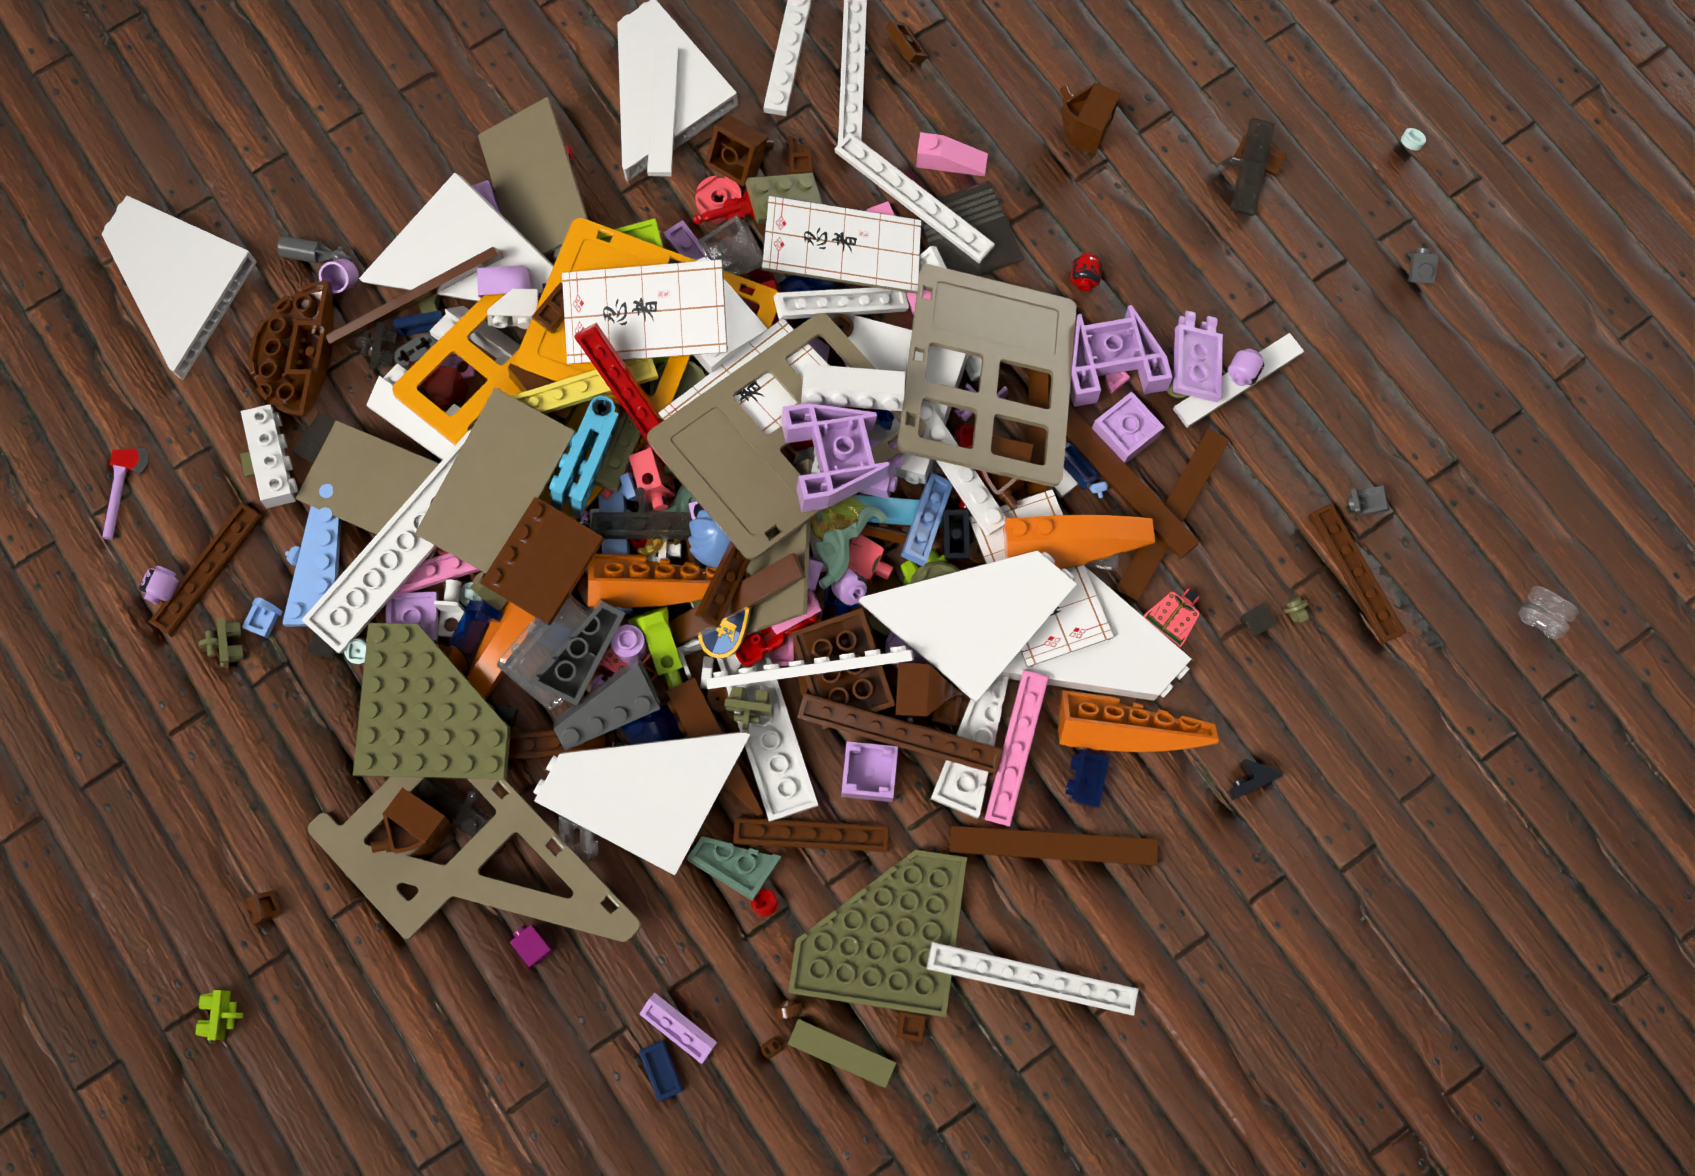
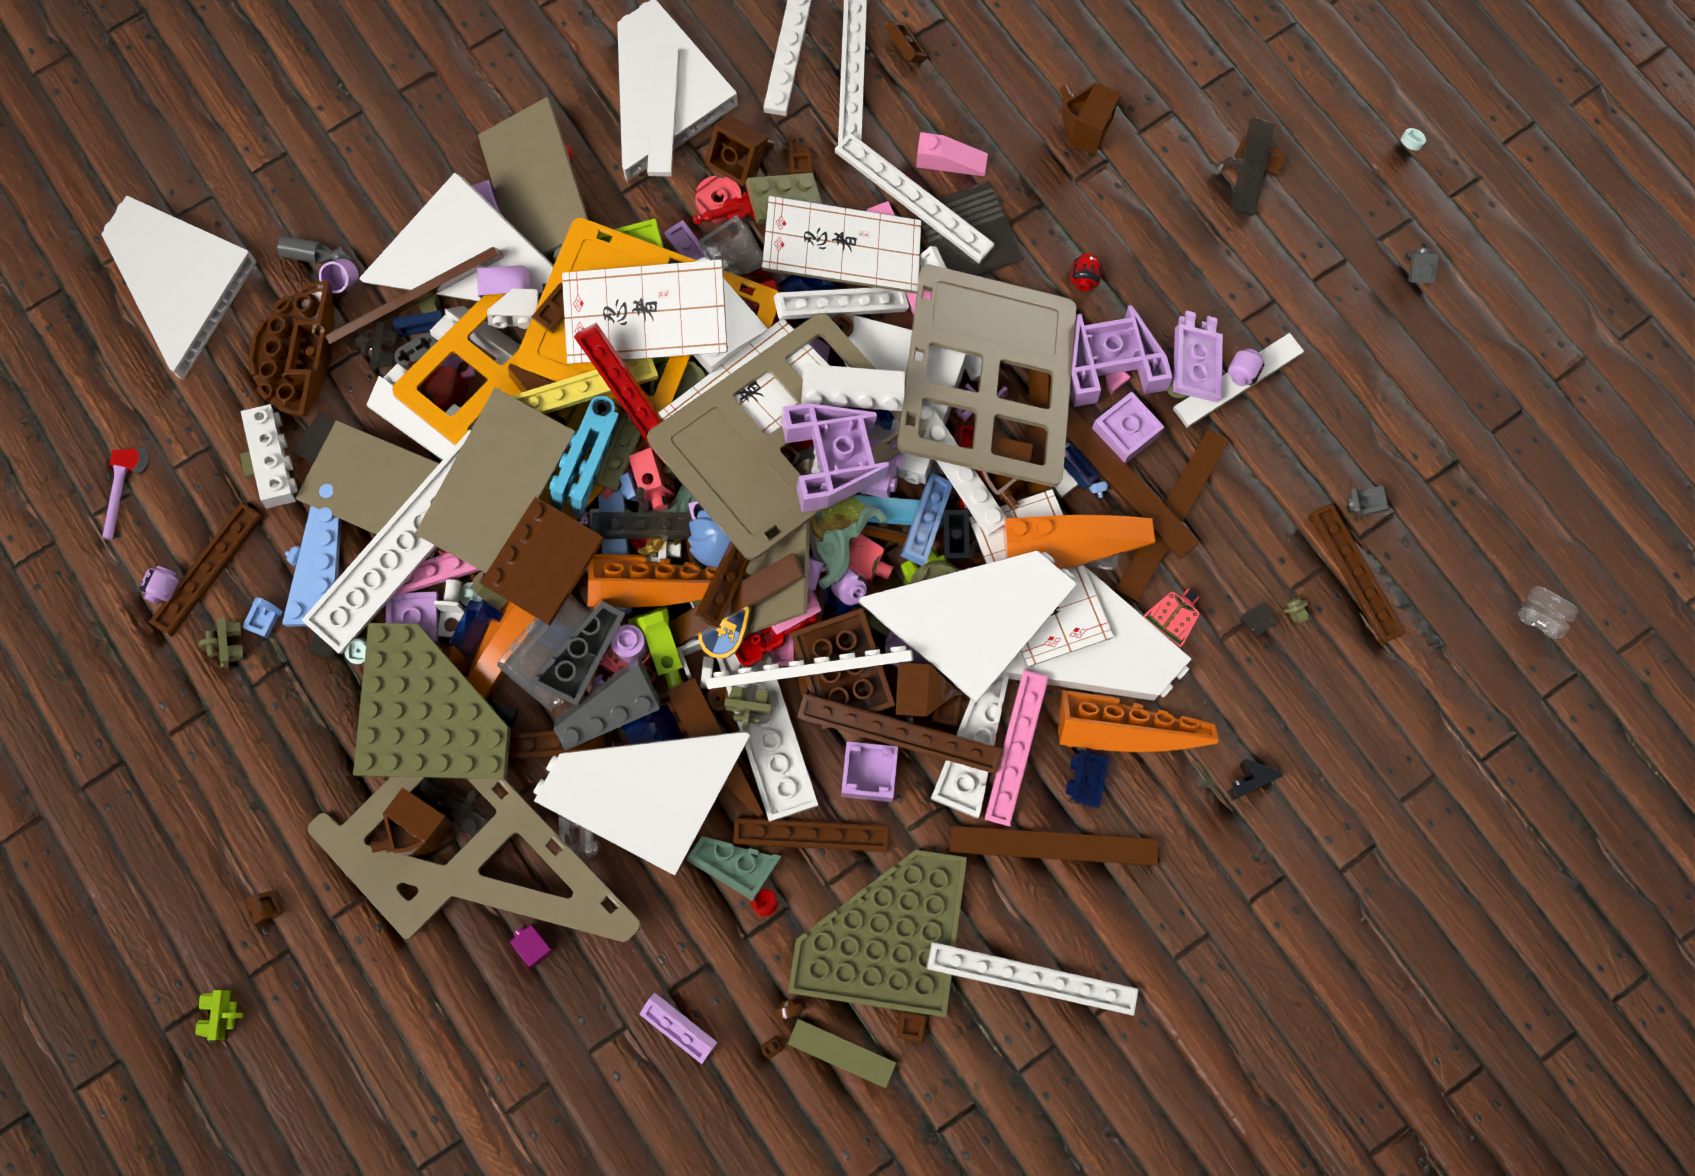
(661, 1070): dark blue tile -> none

